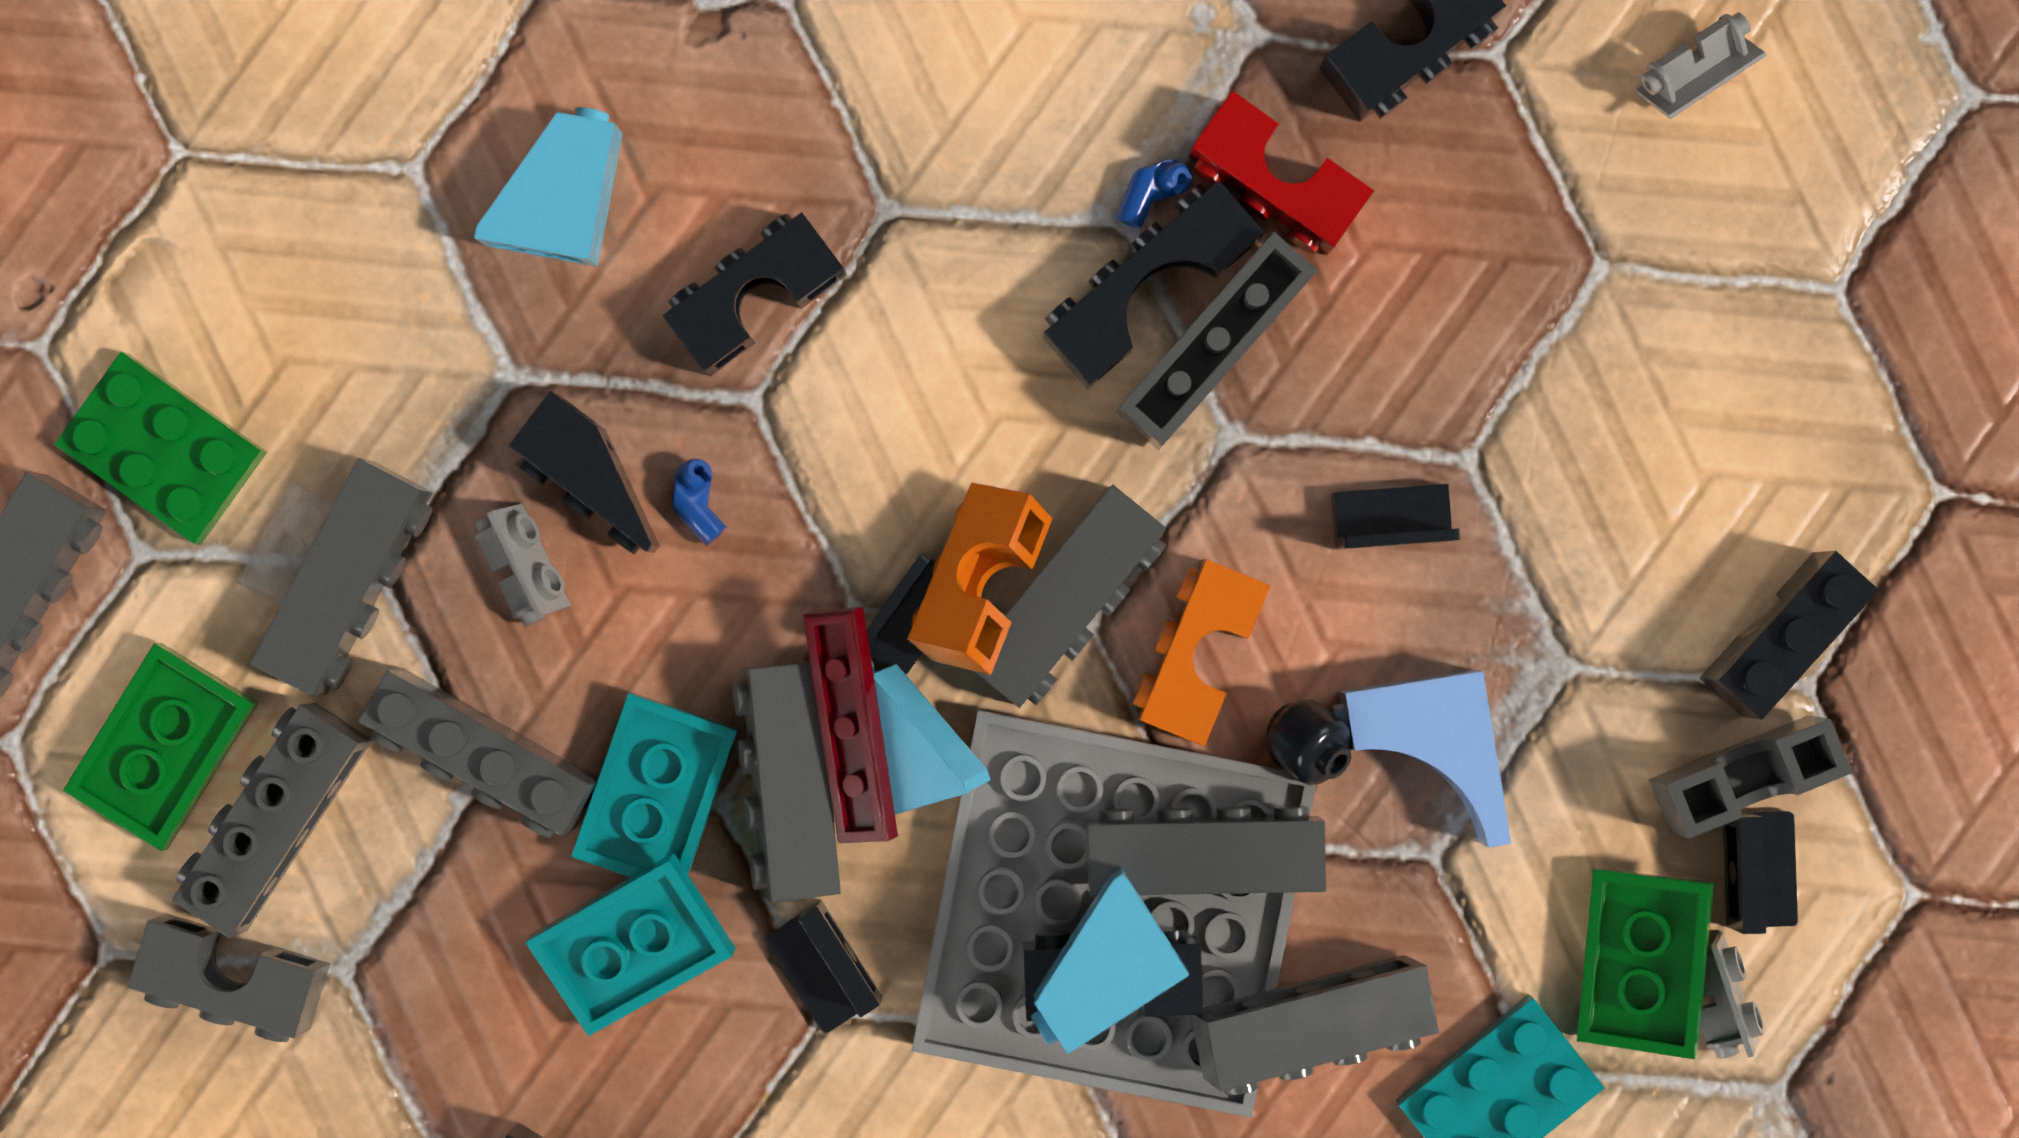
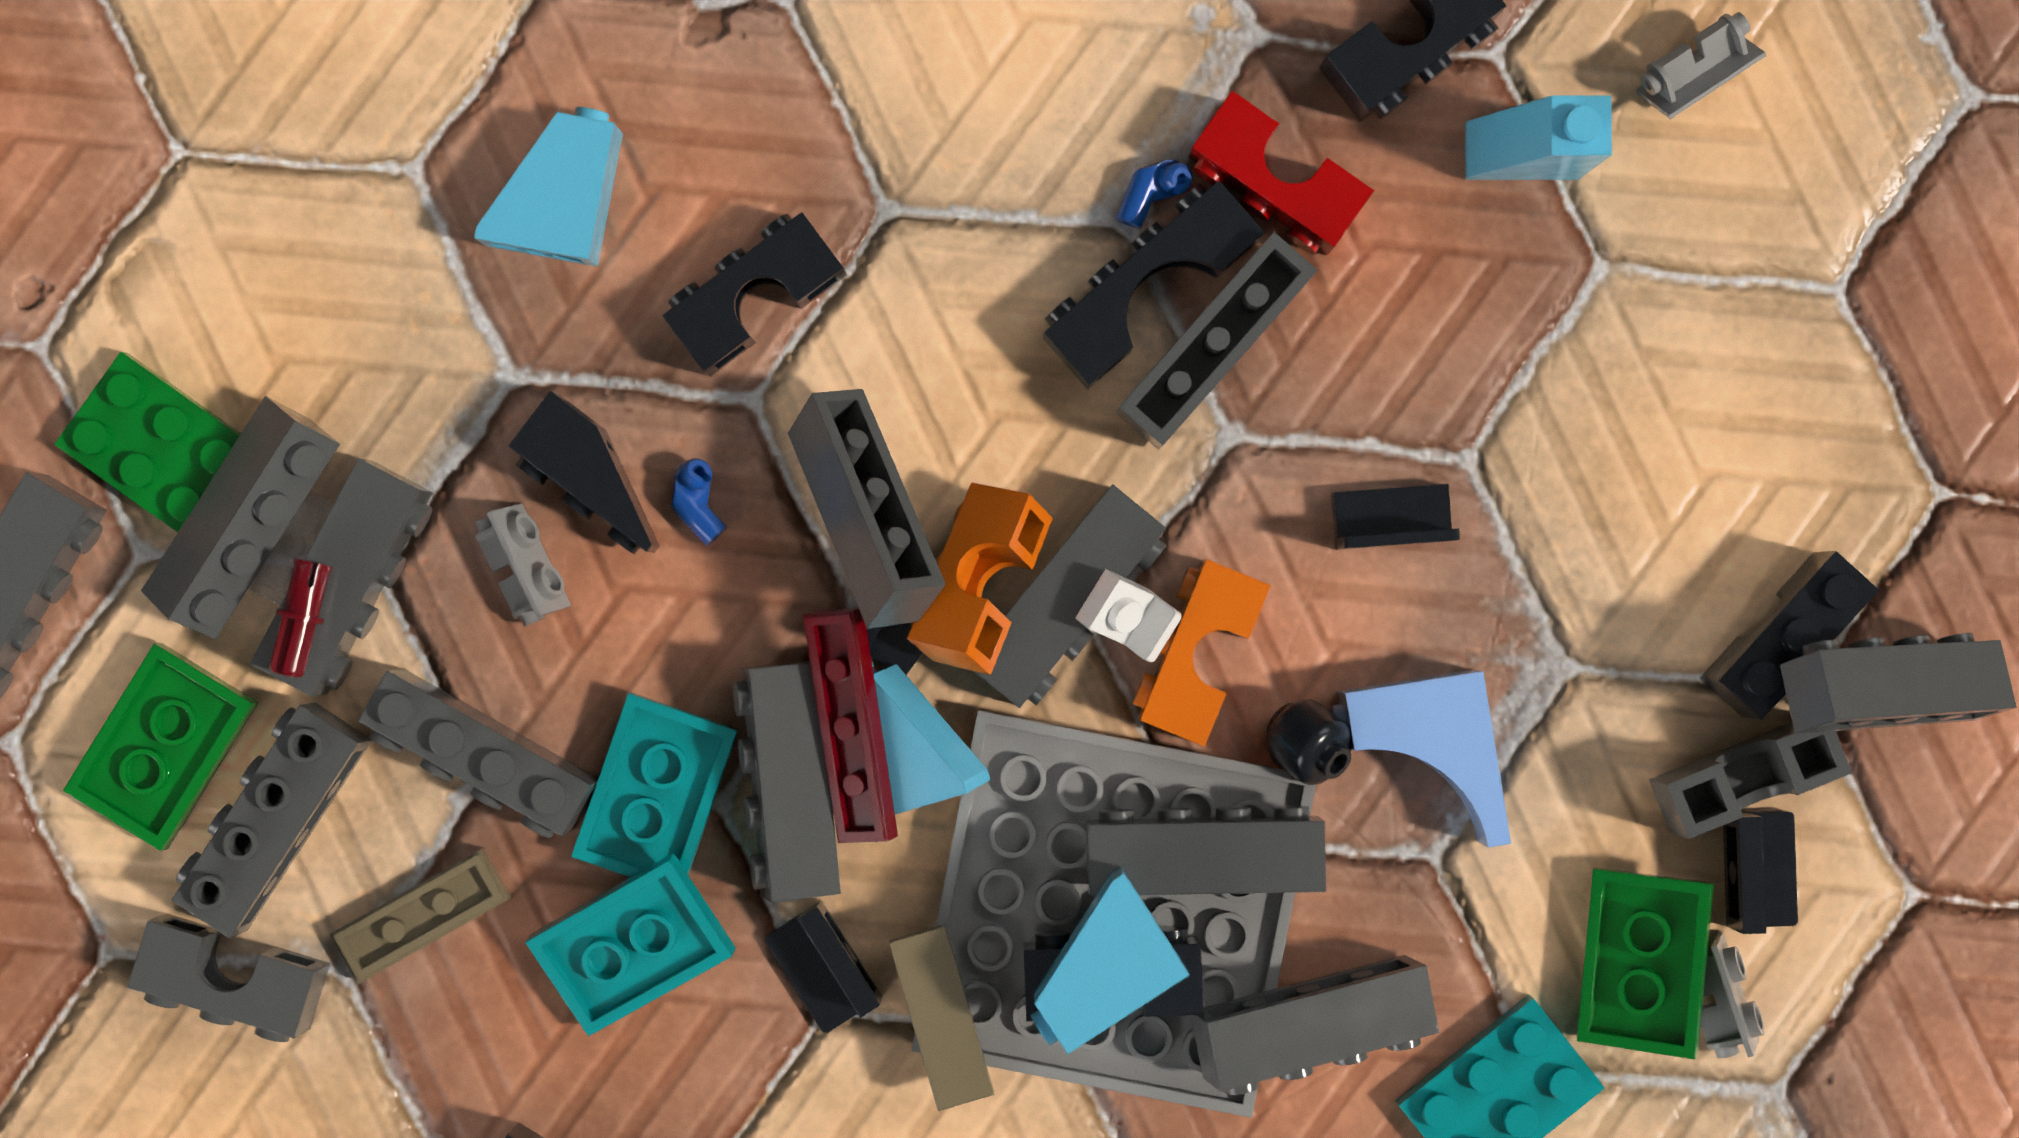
(239, 518): none -> dark grey brick
(299, 618): none -> dark red axle
(420, 915): none -> dark tan tile
(865, 508): none -> dark grey brick
(941, 1017): none -> dark tan tile
(1129, 615): none -> white bracket
(1540, 139): none -> medium azure slope
(1896, 683): none -> dark grey brick

